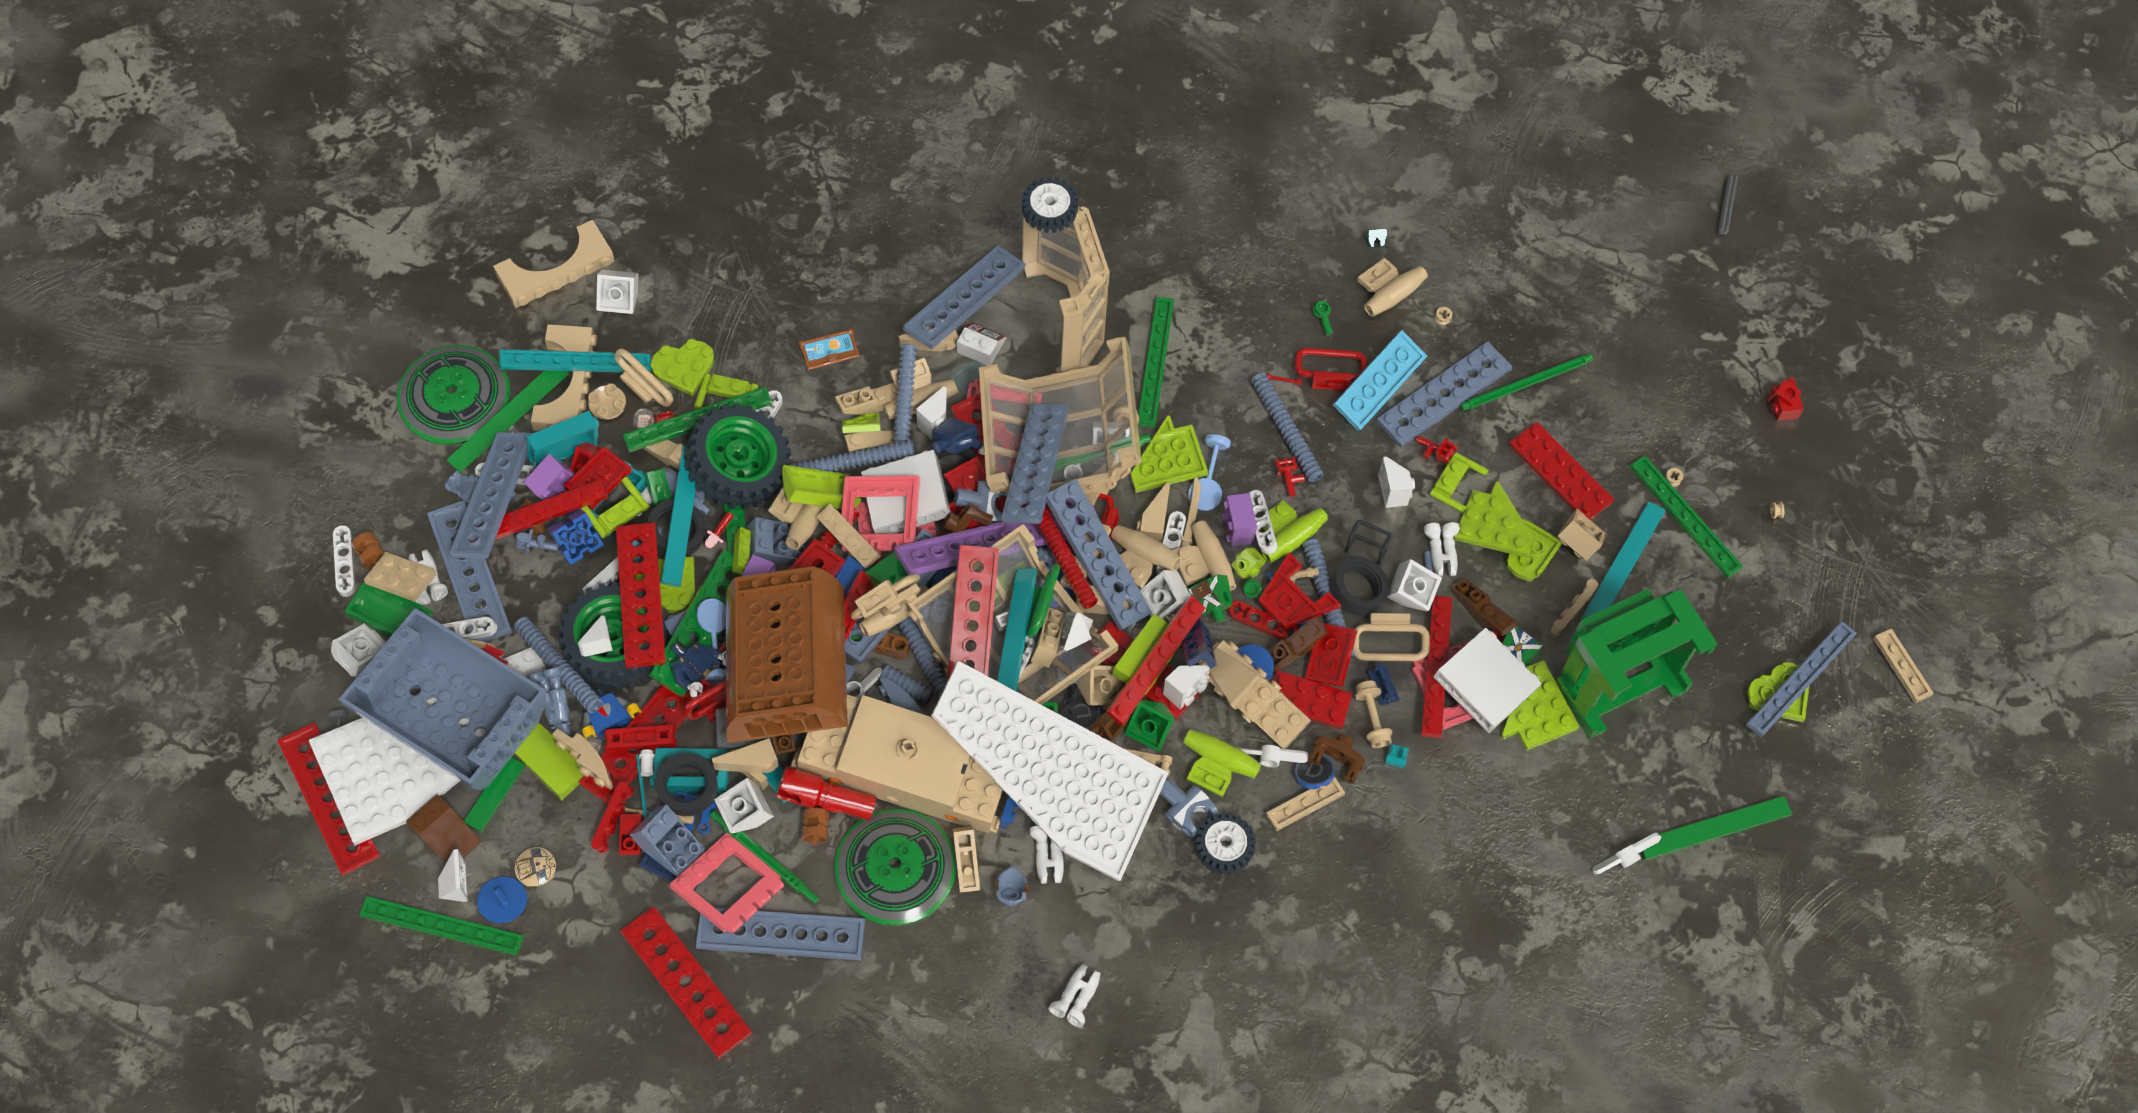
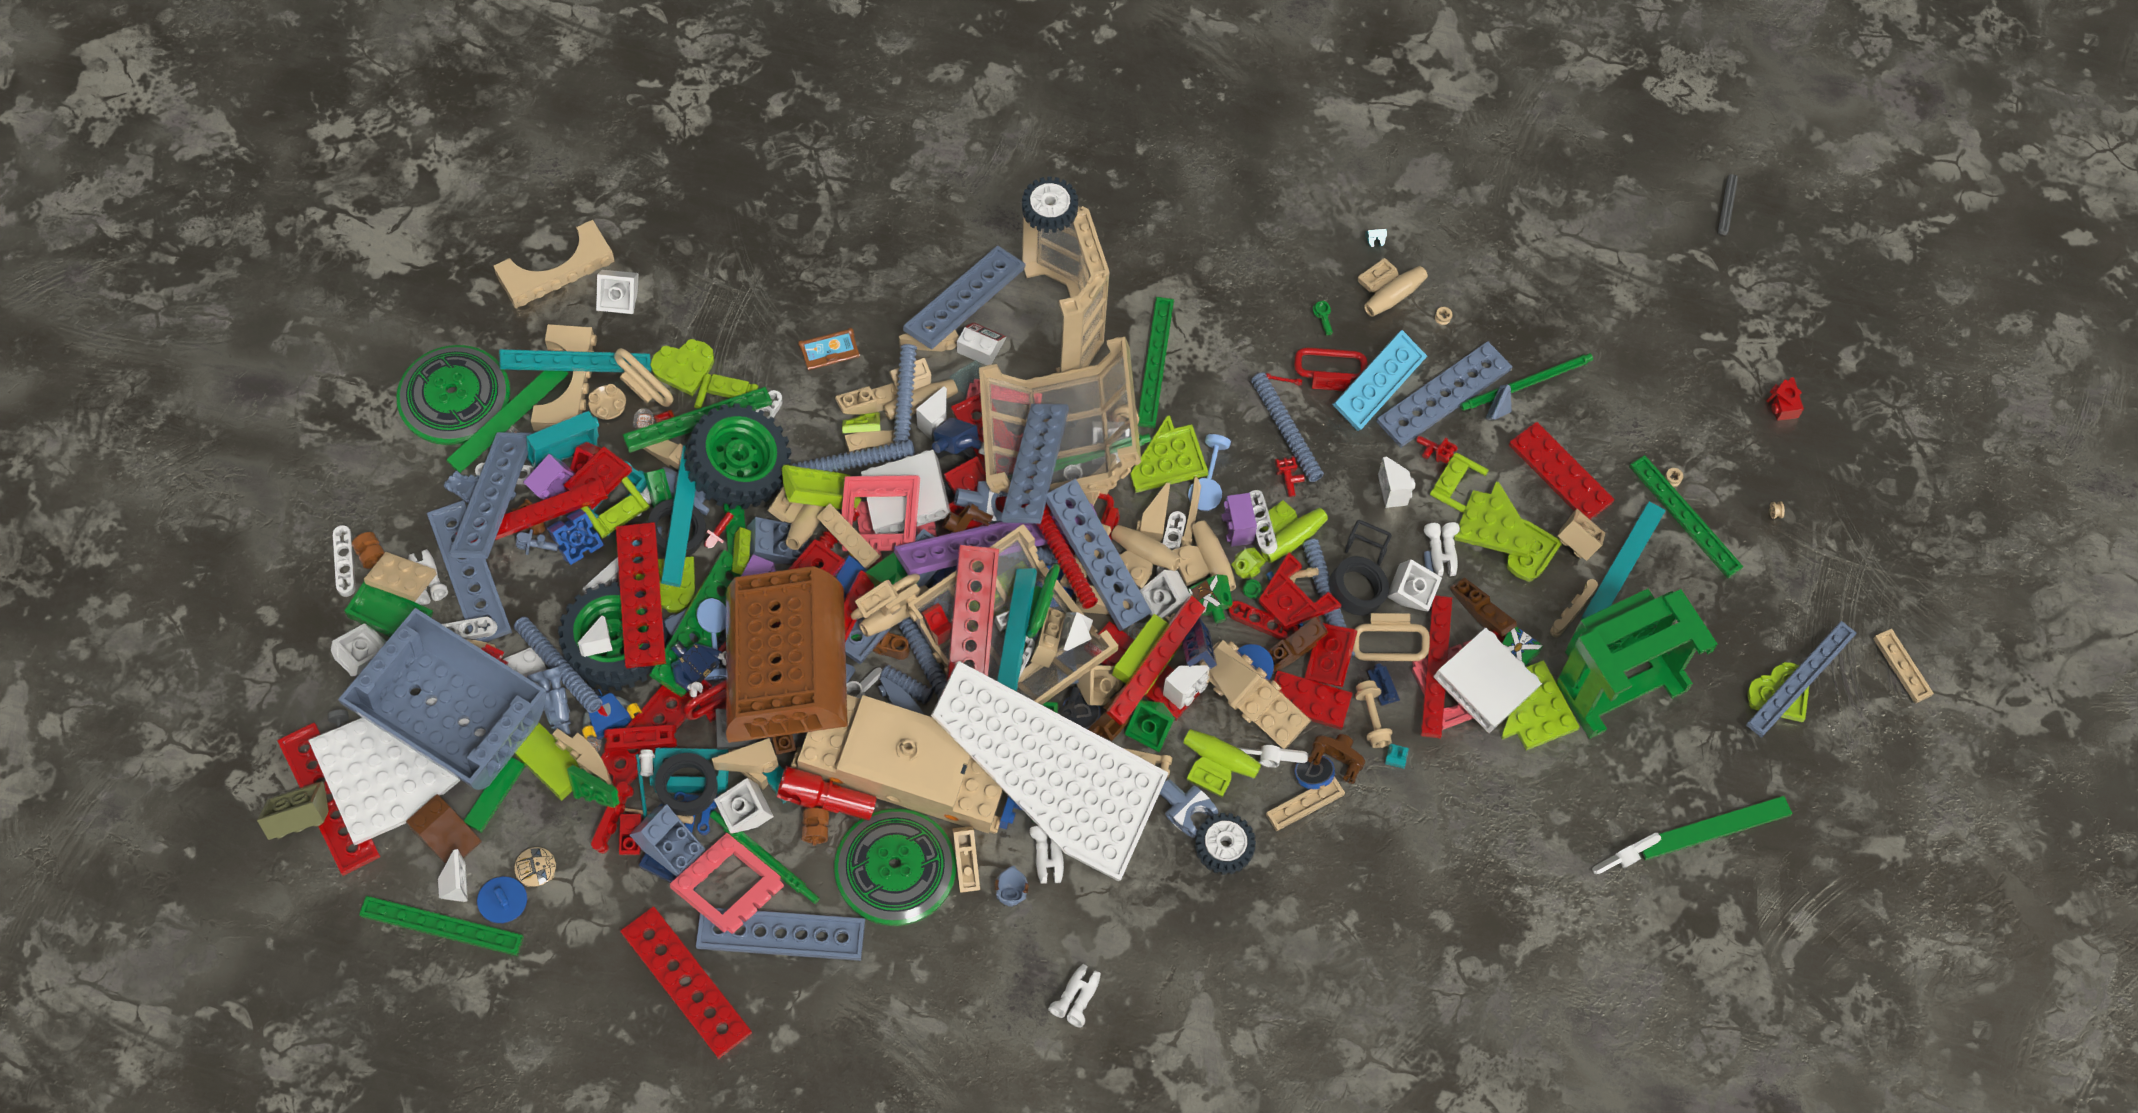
(294, 811): none -> olive slope
(592, 787): none -> green wing
(938, 623): none -> red slope
(1501, 403): none -> sand blue slope

